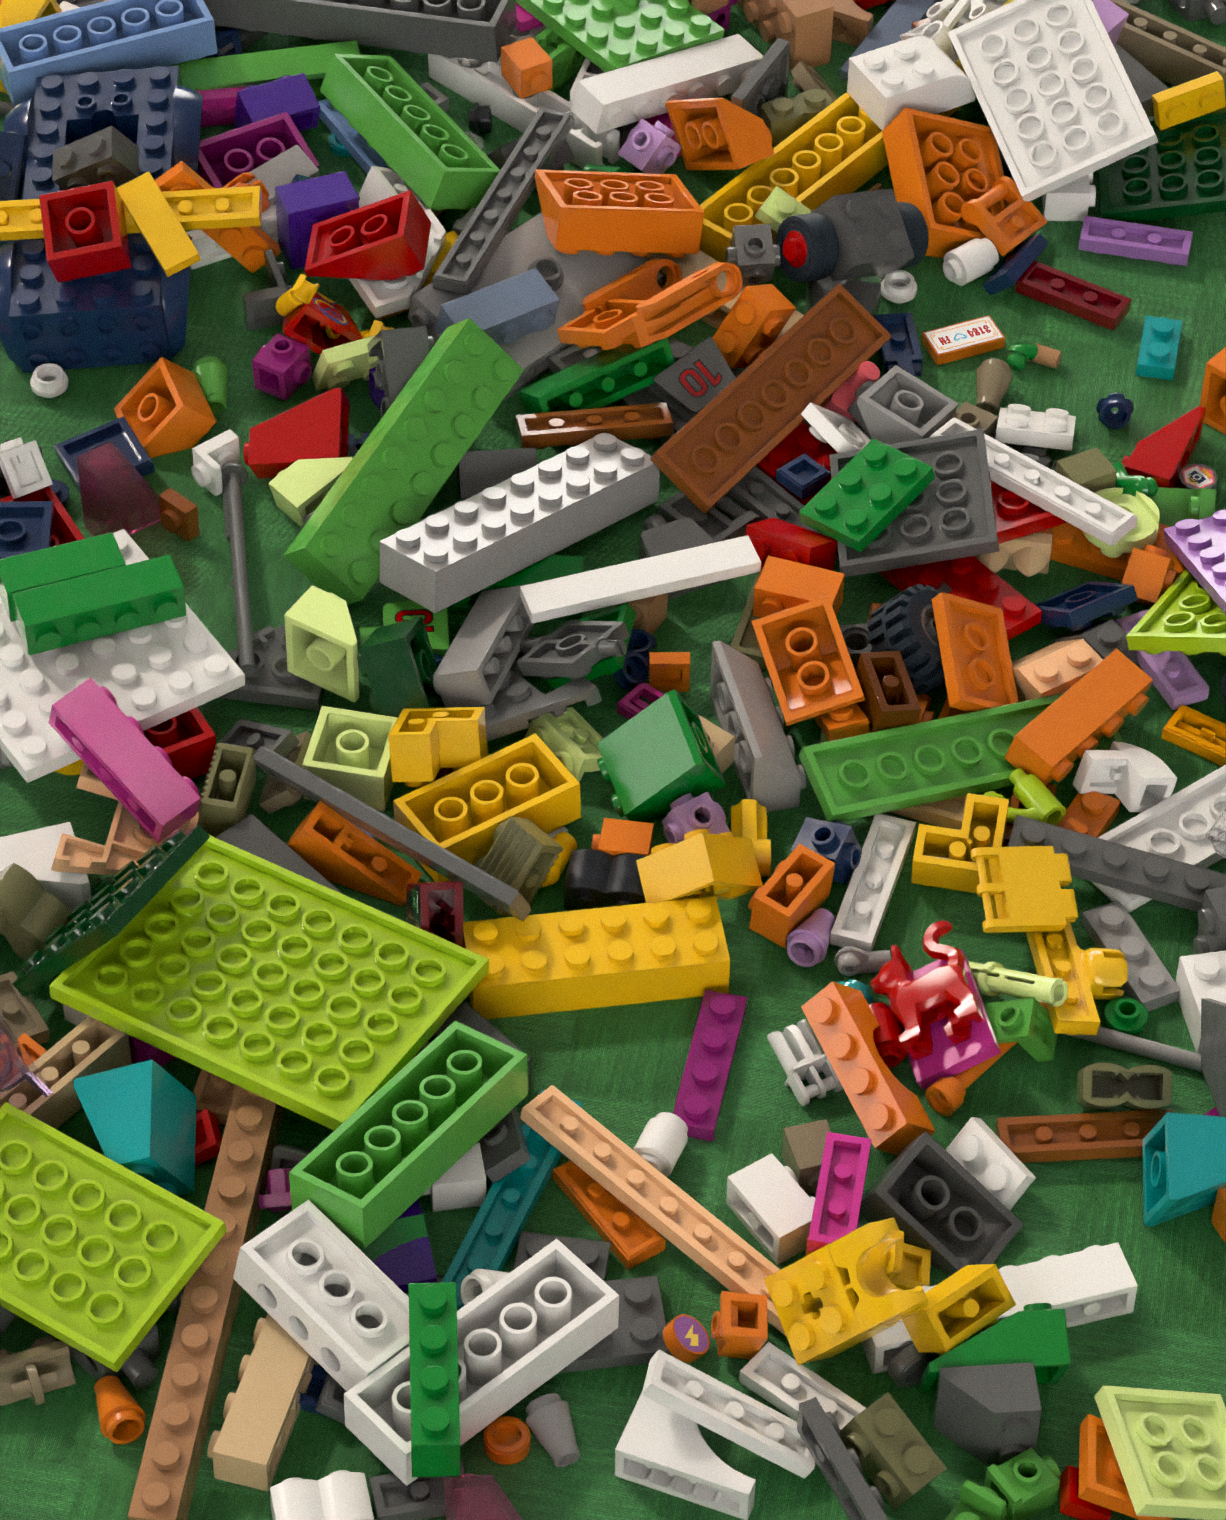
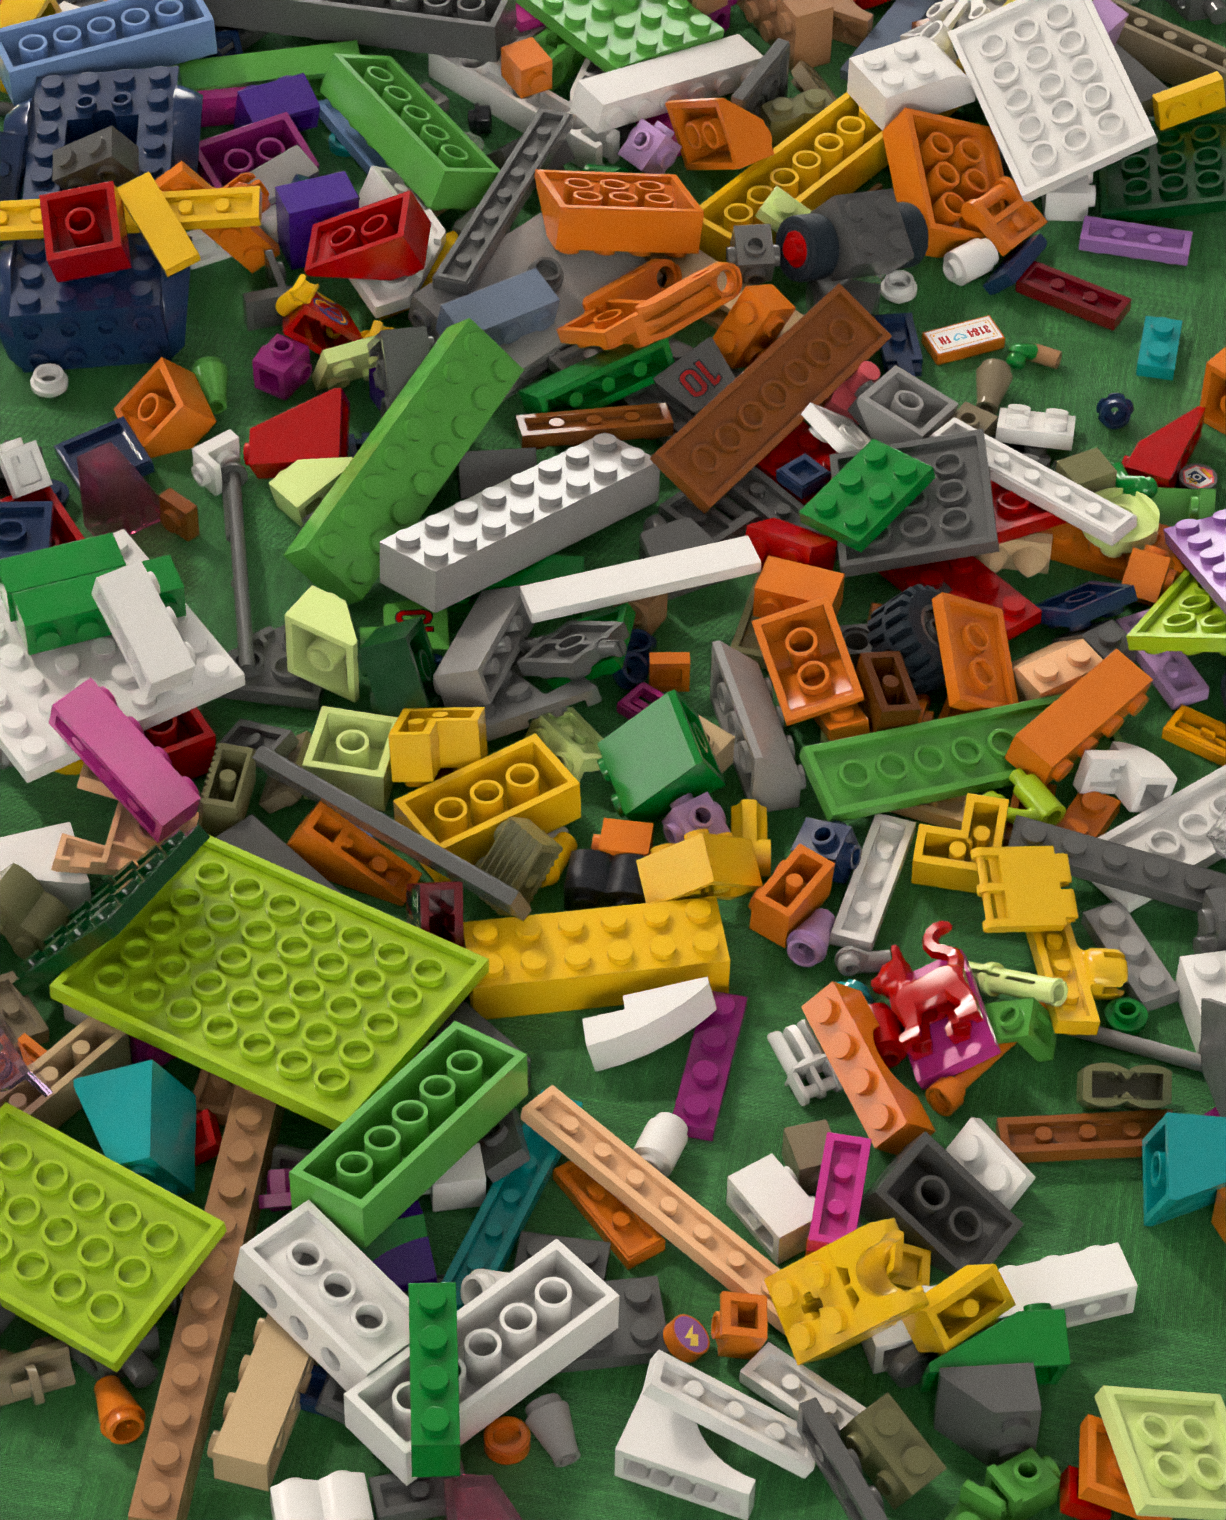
(144, 629): none -> white brick
(647, 1022): none -> white slope

